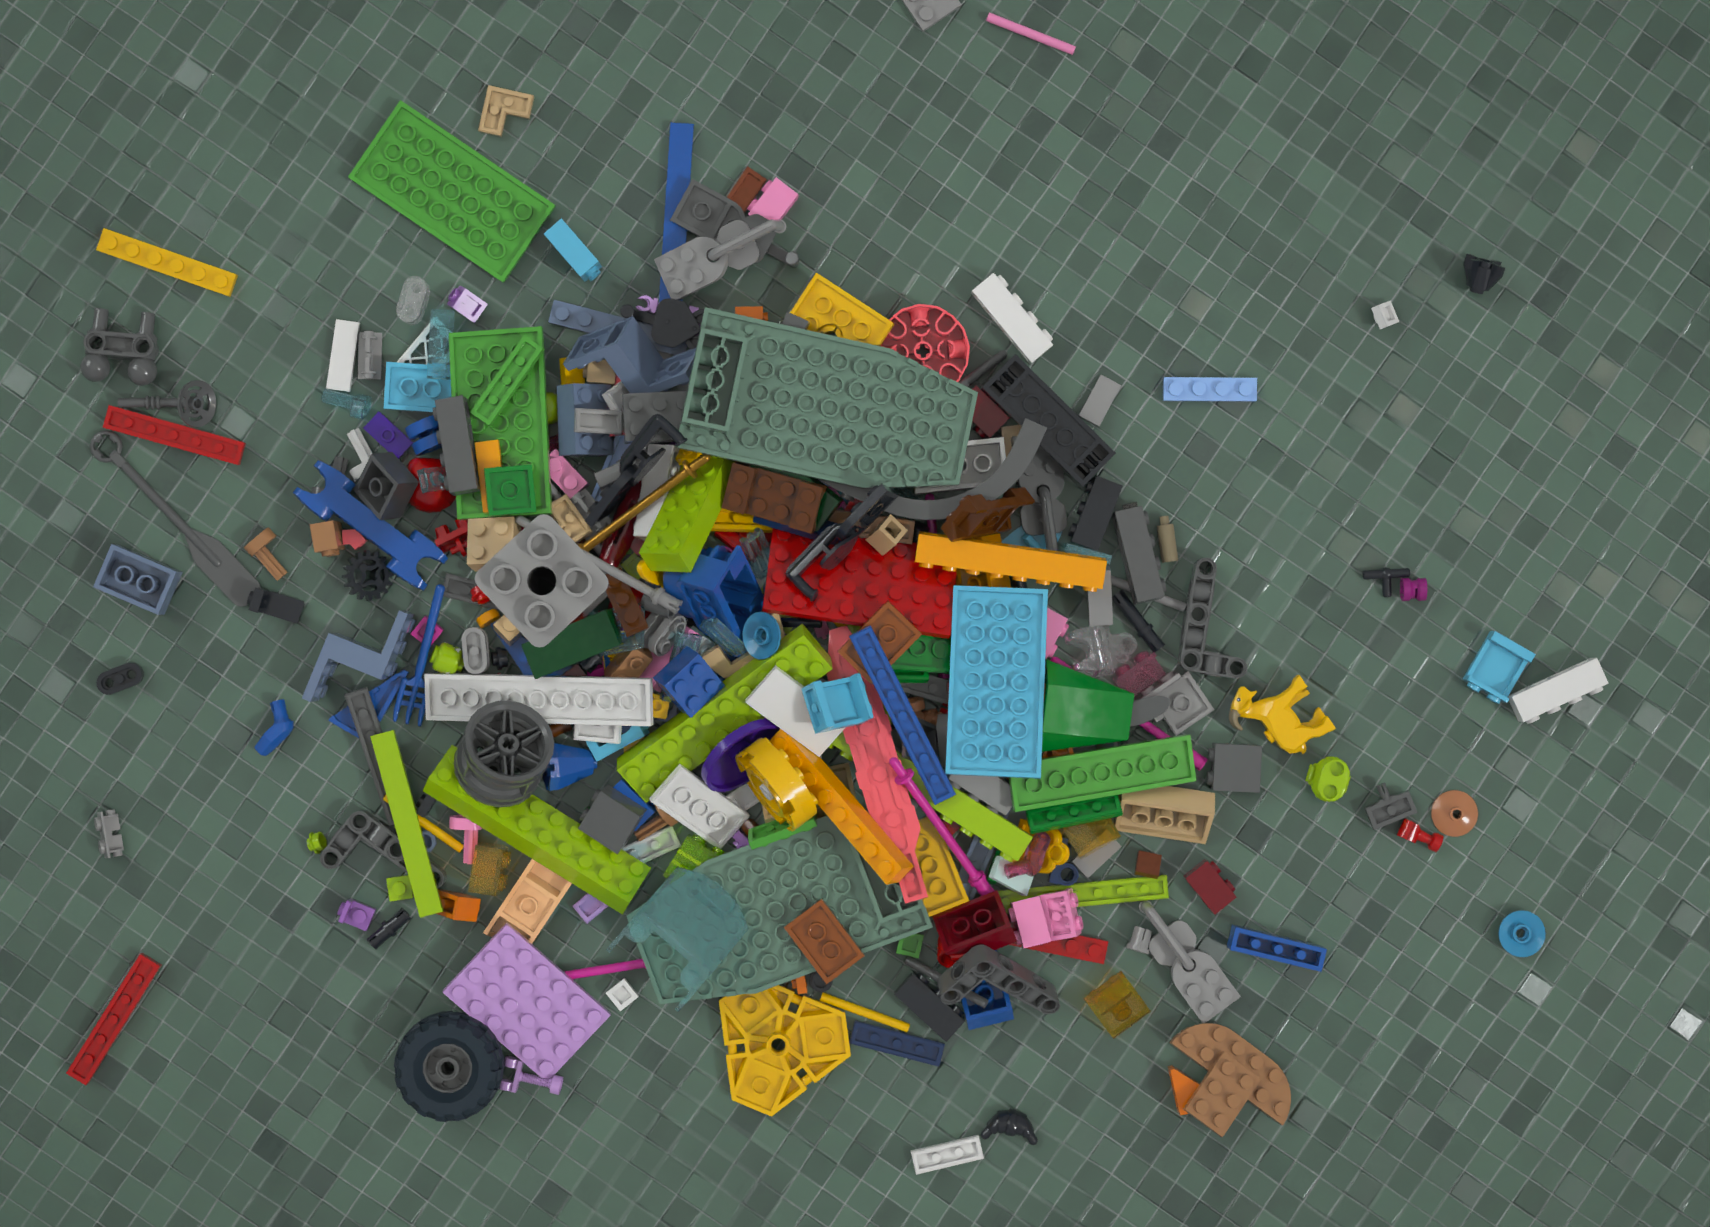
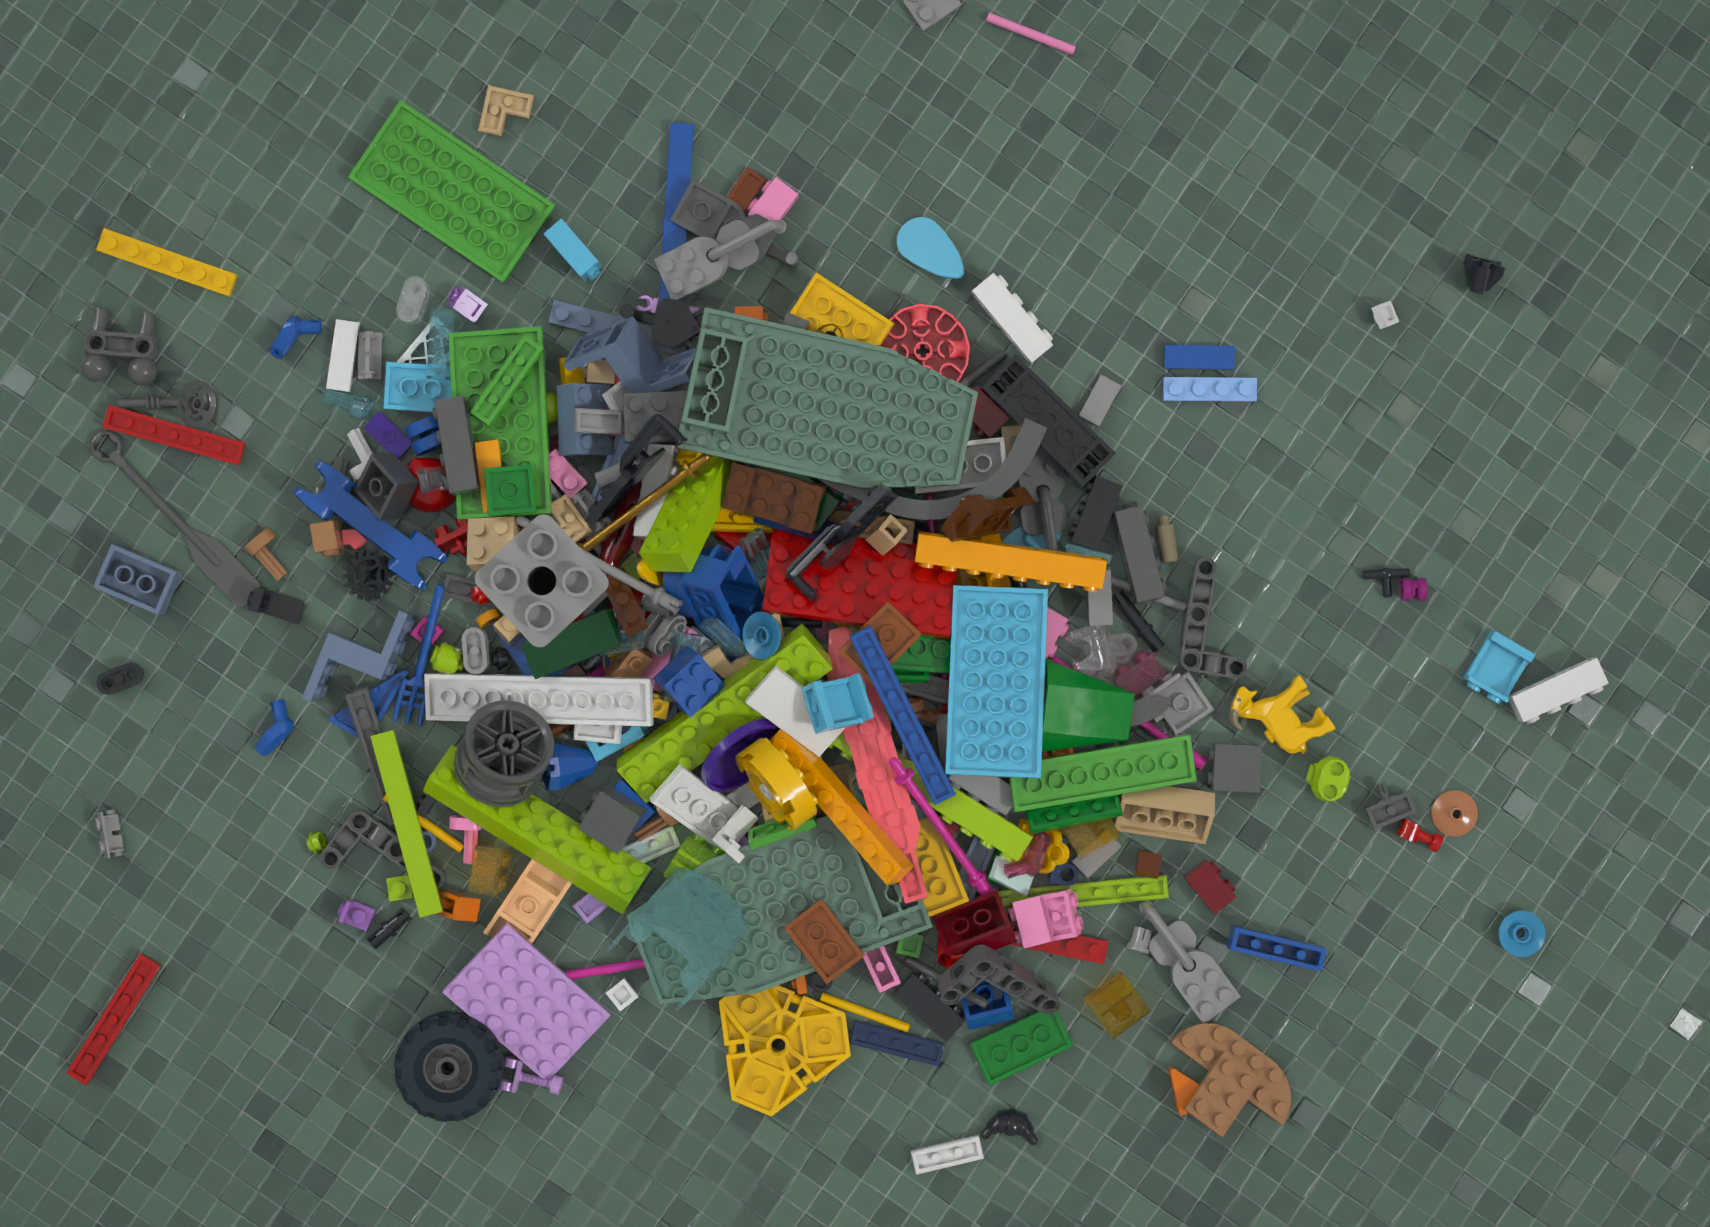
(289, 334): none -> blue arm
(734, 830): none -> white bracket
(881, 968): none -> bright pink brick
(929, 248): none -> medium azure shield
(1020, 1045): none -> green tile
(1199, 357): none -> blue tile

